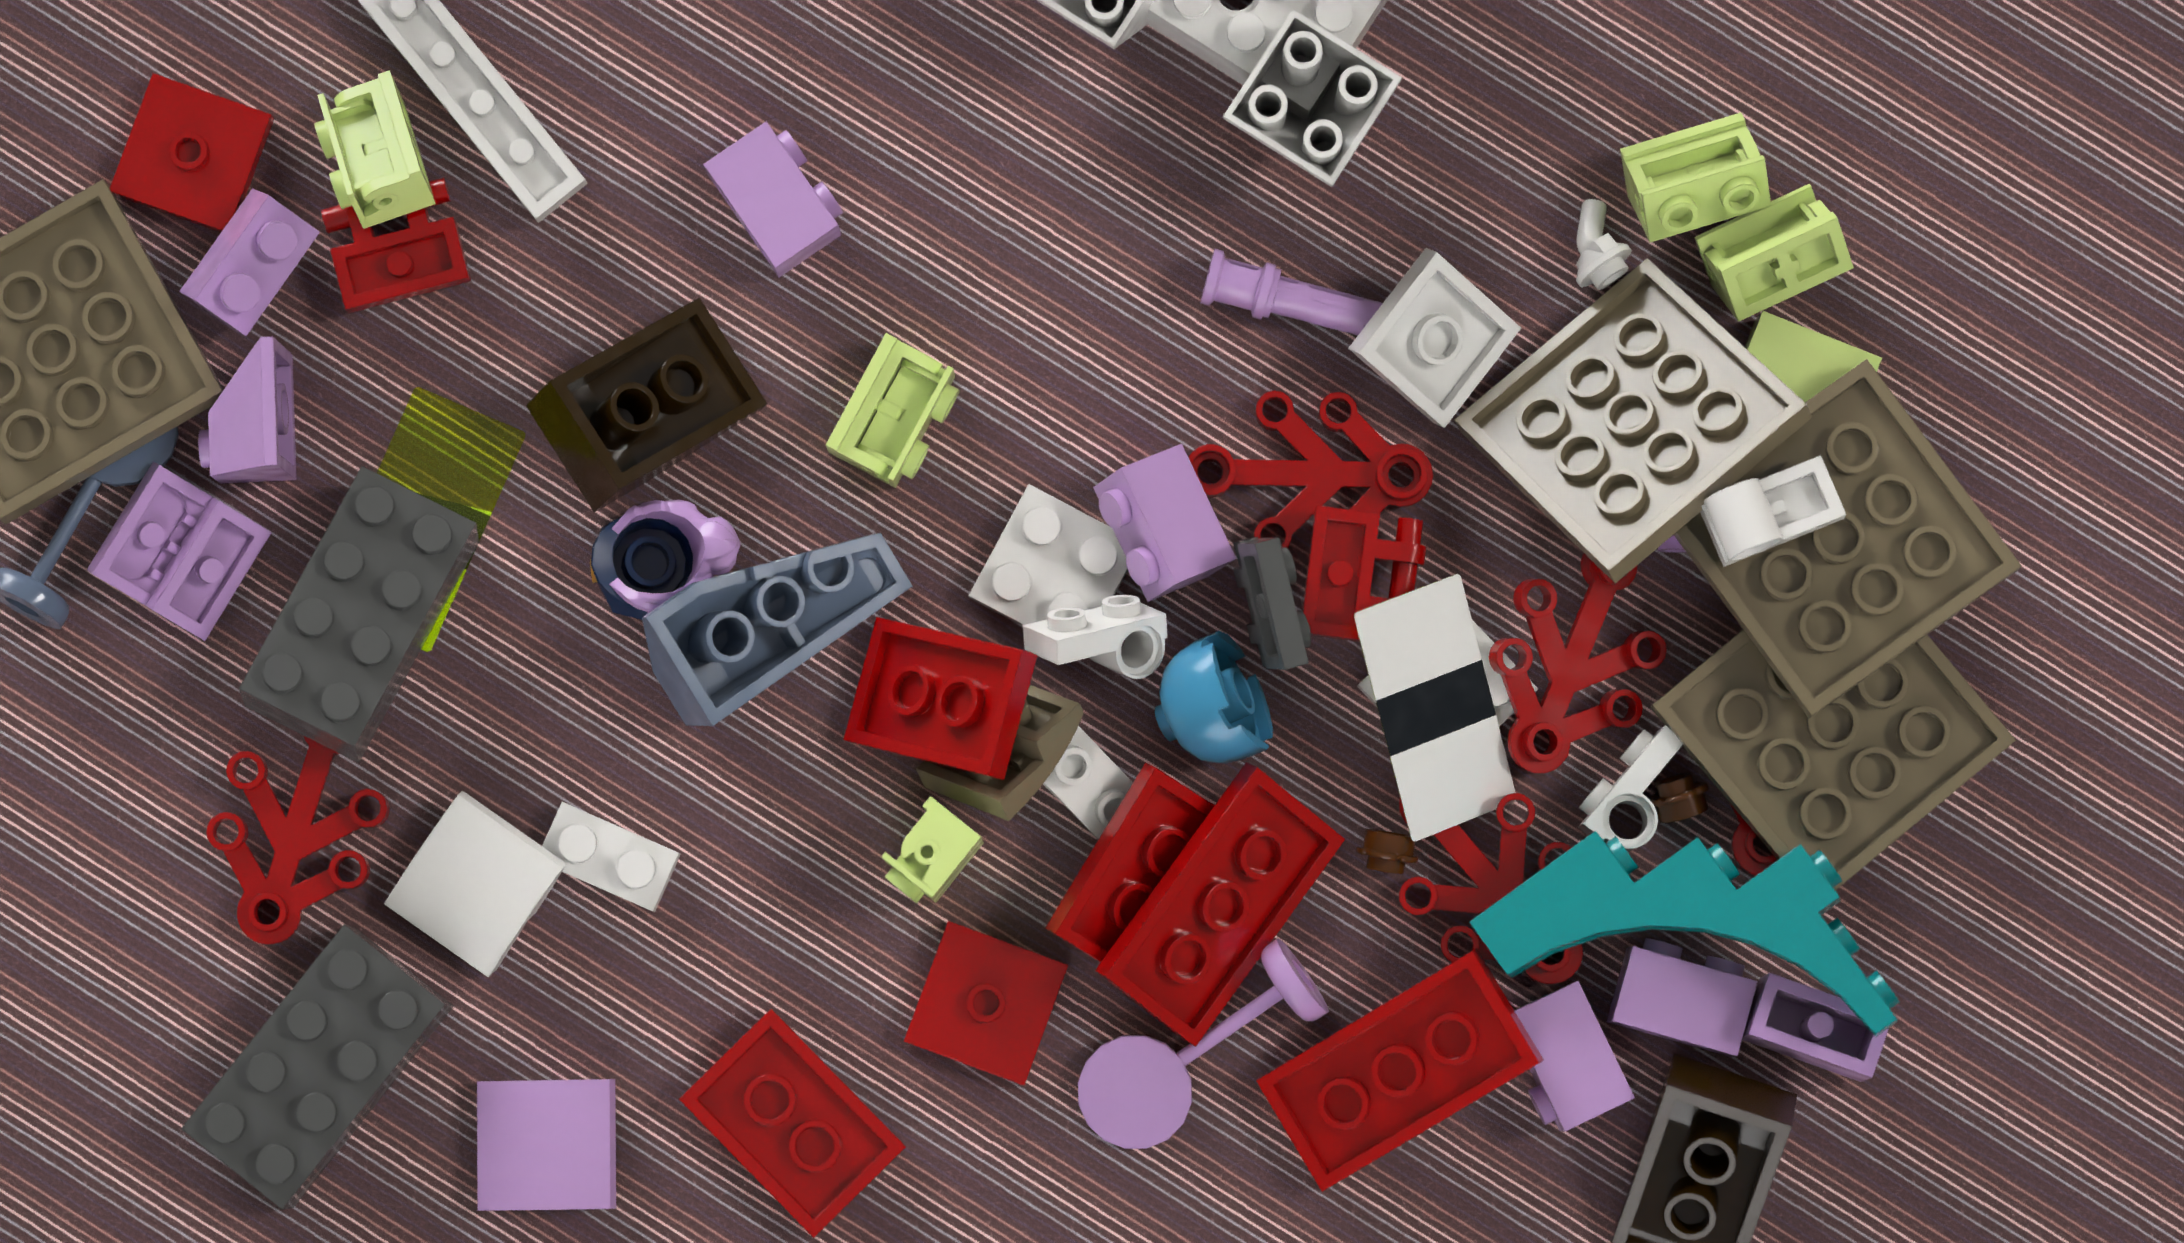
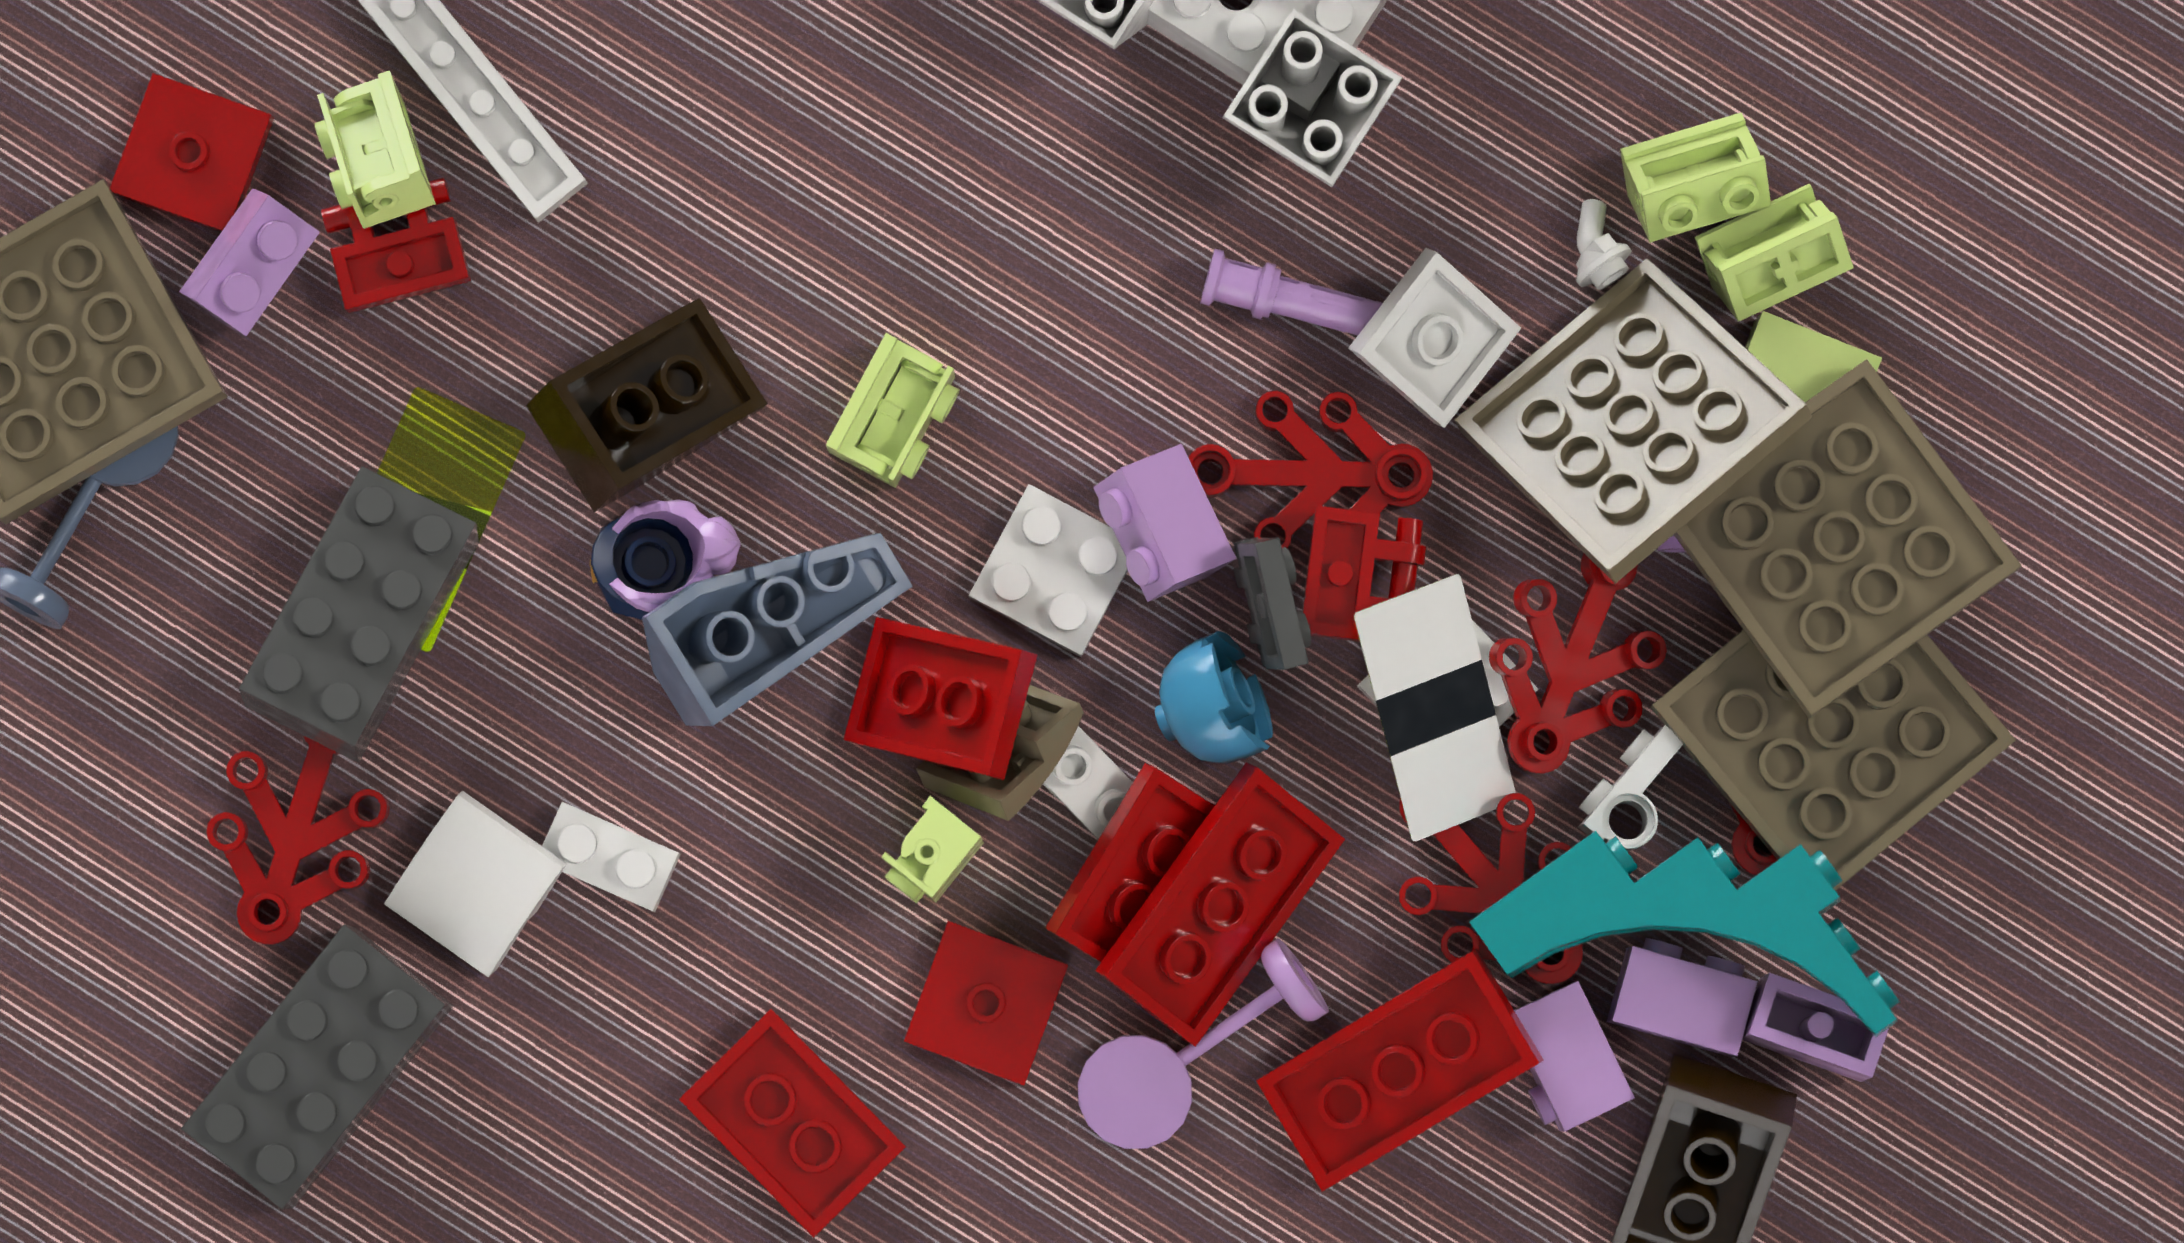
(179, 551): lavender slope -> none
(253, 420): lavender slope -> none
(546, 1145): lavender slope -> none
(773, 197): lavender brick -> none
(1099, 635): white plate -> none
(1387, 851): reddish brown plate -> none
(1679, 798): reddish brown plate -> none
(1771, 510): white plate -> none

